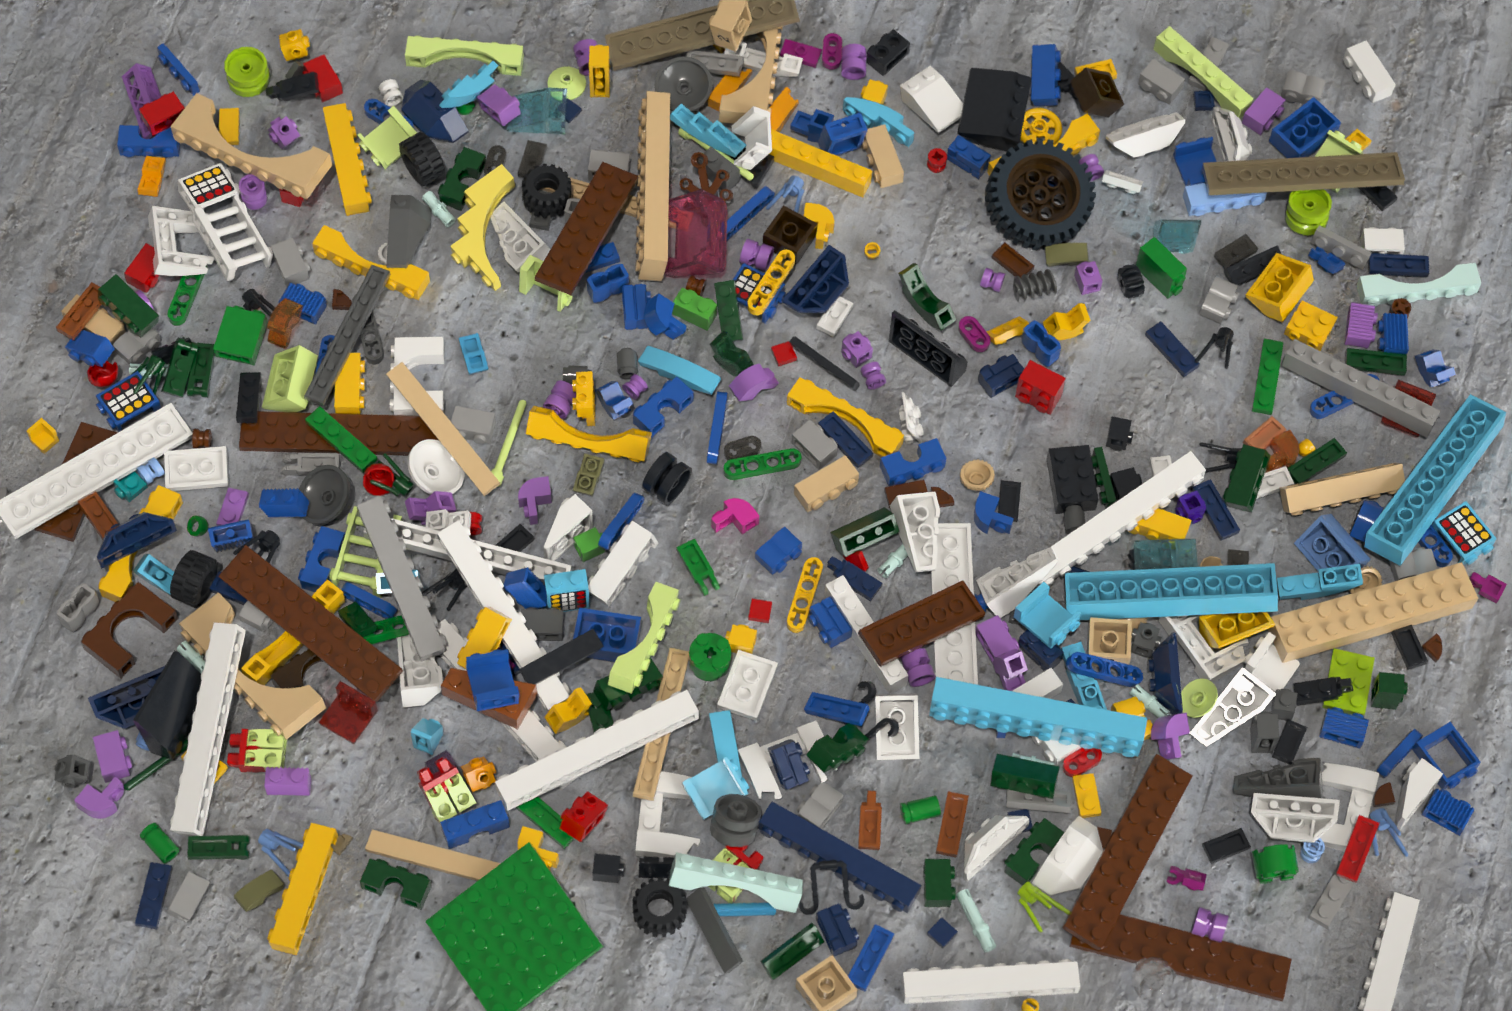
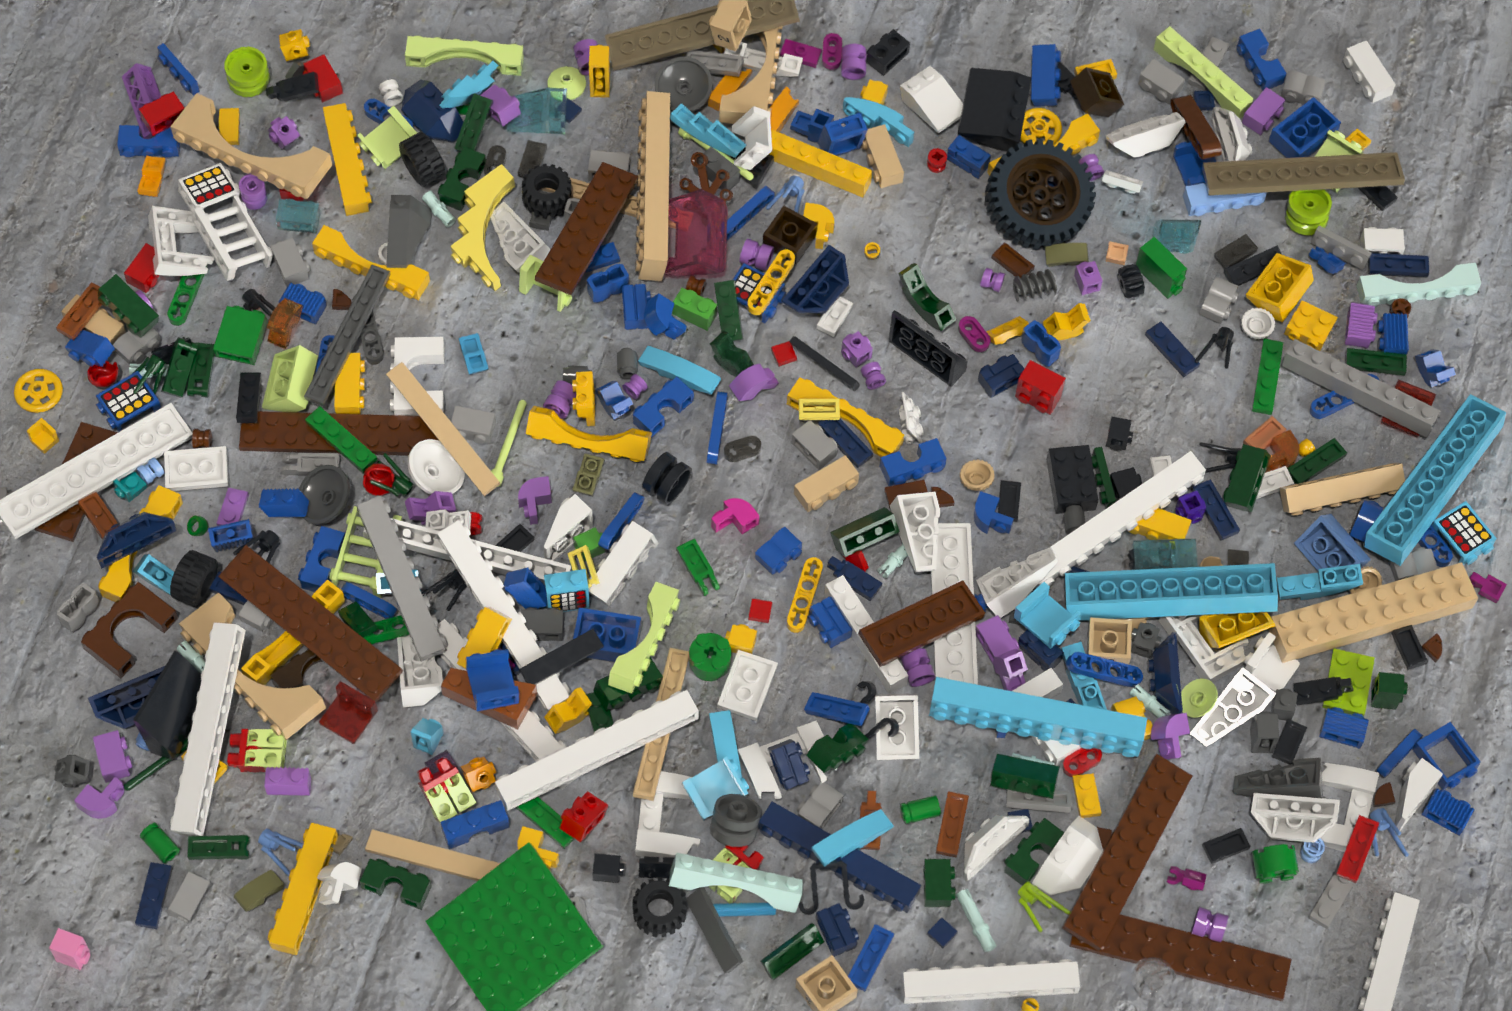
(36, 406): none -> yellow plate
(69, 949): none -> bright pink brick
(298, 216): none -> clear light blue brick
(336, 879): none -> white brick
(474, 122): none -> dark green plate
(585, 549): none -> light yellow tile
(763, 467): green beam -> none
(819, 412): none -> light yellow tile
(852, 837): none -> medium azure slope
(1117, 253): none -> light nougat tile
(1197, 127): none -> reddish brown beam
(1258, 323): none -> white hat
(1266, 73): none -> blue arch

